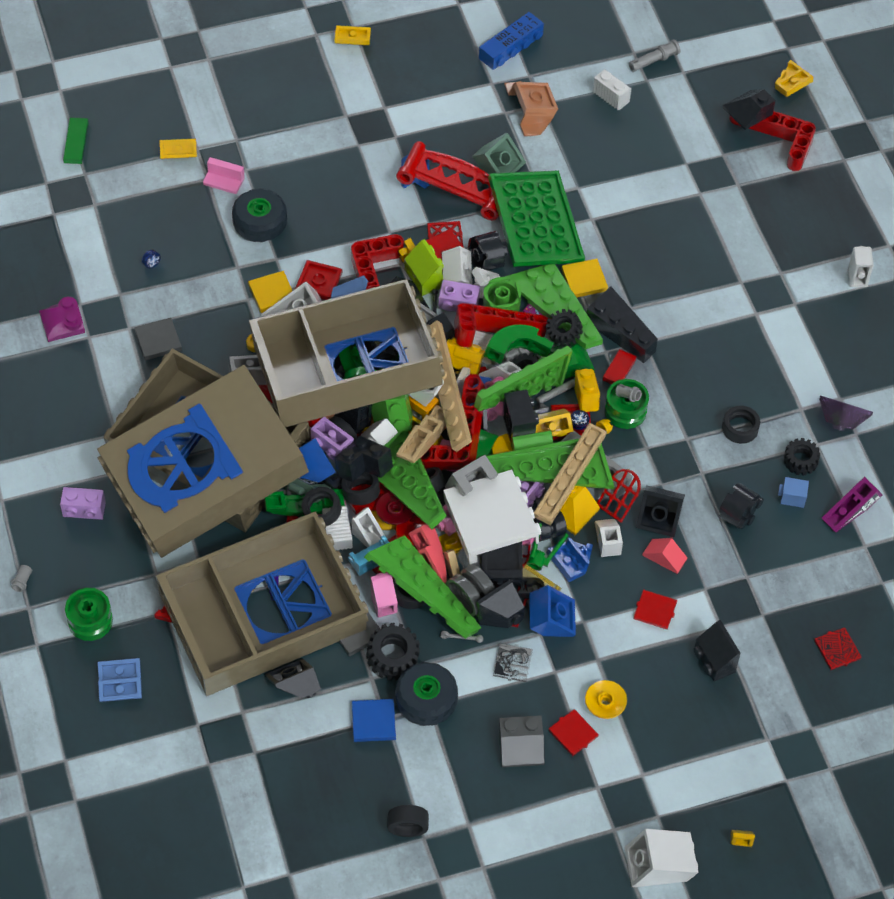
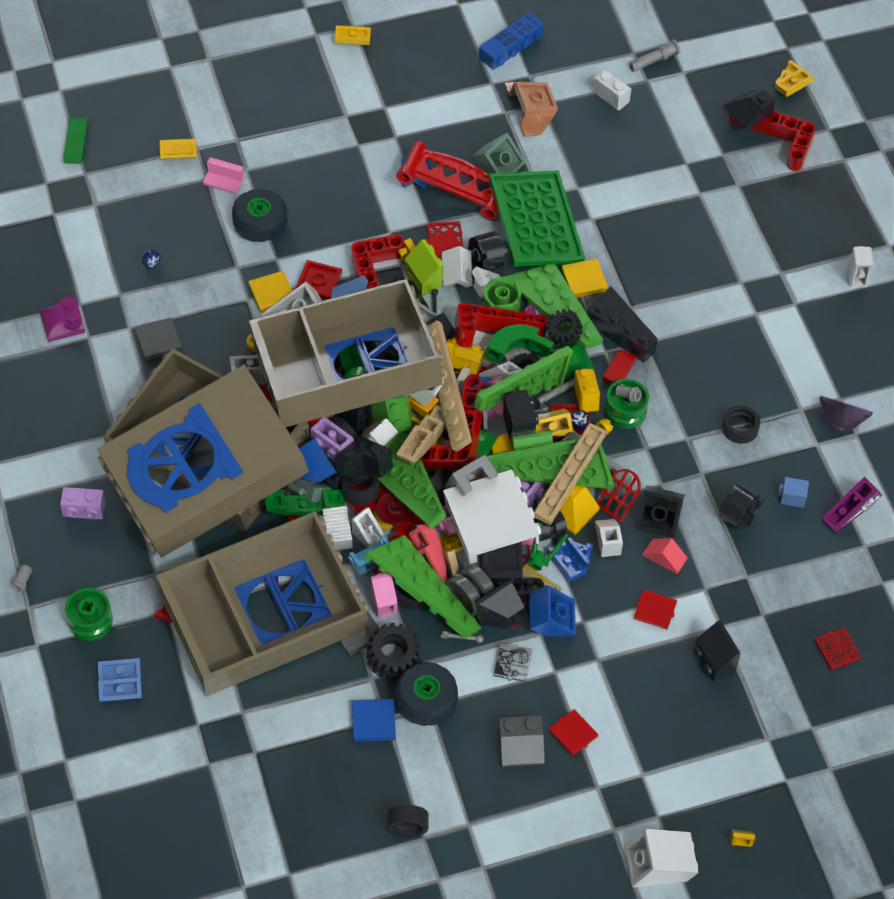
(295, 678): black slope -> none
(319, 493): black tyre -> none
(454, 293): lavender brick -> none
(606, 691): yellow dish -> none
(797, 465): black tyre -> none

